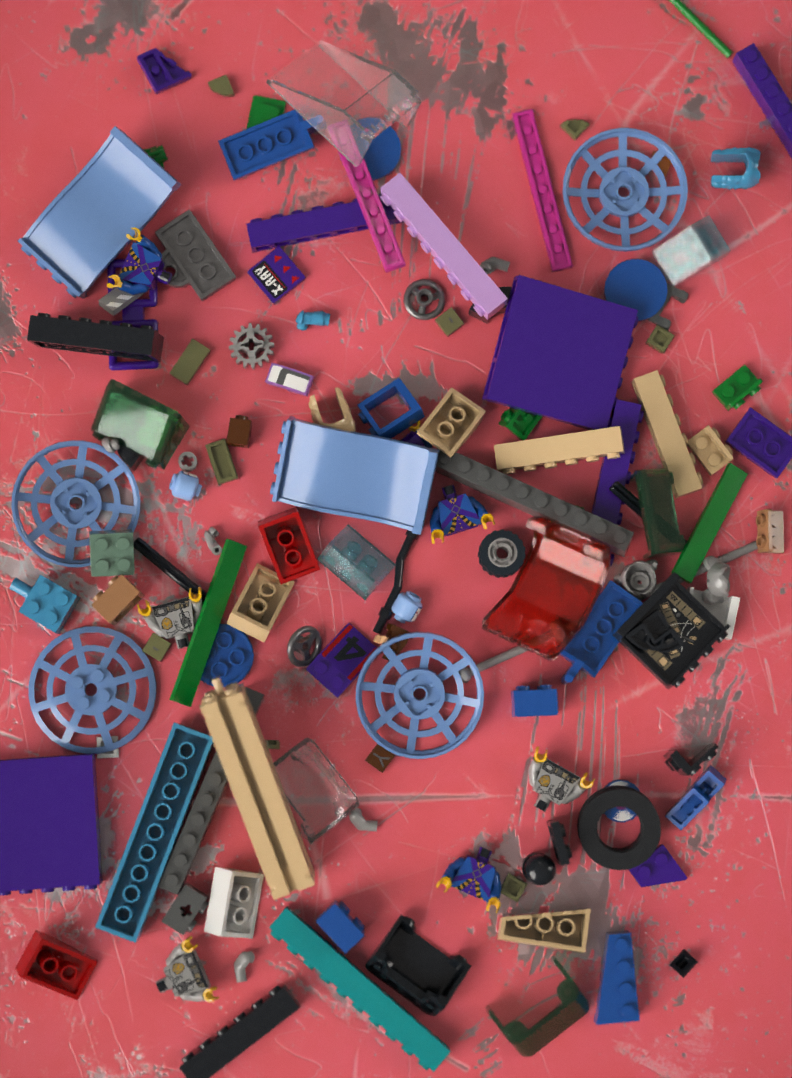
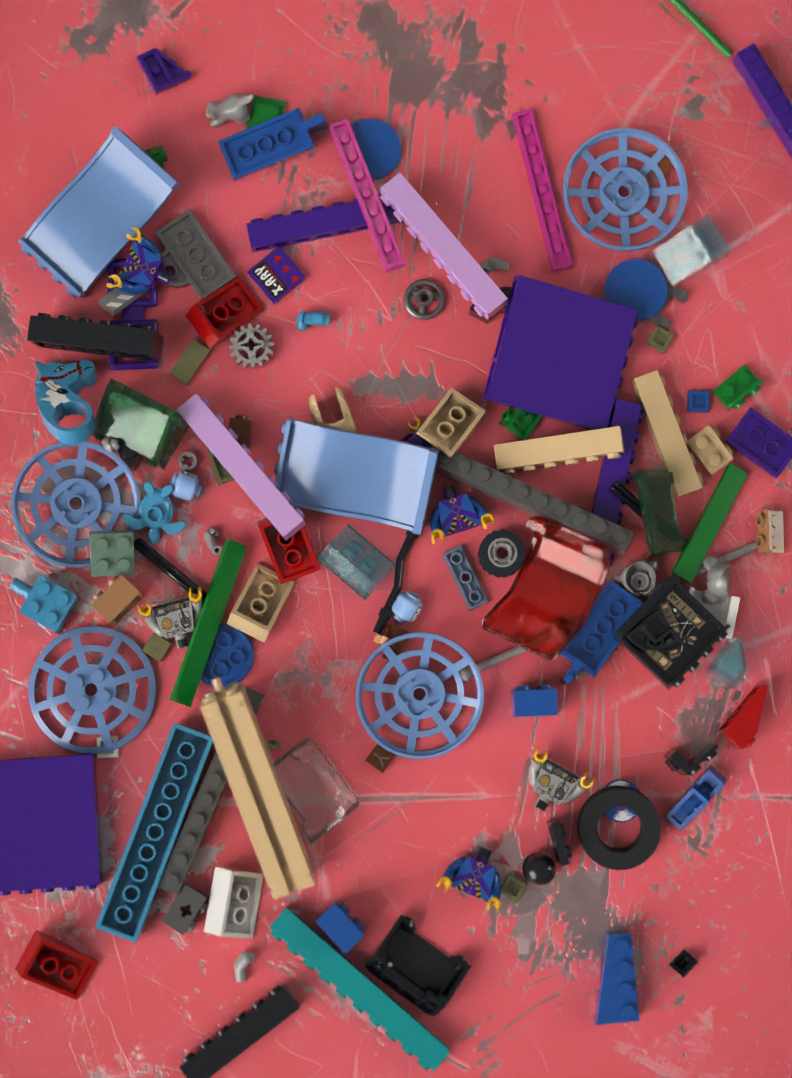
(57, 396): none -> dark azure animal
(155, 513): none -> dark azure animal
(186, 975): torso -> none
(221, 86): olive tile -> none
(223, 312): none -> red slope
(232, 108): none -> light grey animal
(241, 467): none -> lavender brick
(289, 379): slope -> none
(302, 645): flat silver piece -> none
(341, 660): dark purple slope -> none
(346, 97): clear windscreen -> none
(360, 822): light grey arm -> none
(398, 425): blue window -> none
(449, 322): olive tile -> none
(470, 590): none -> sand blue tile
(531, 1040): windscreen -> none
(551, 930): tan wedge -> none
(574, 128): olive tile -> none
(658, 869): dark purple wing -> none
(698, 401): none -> blue tile
(728, 665): none -> clear light blue slope
(745, 719): none -> red slope
(748, 156): dark azure piece -> none

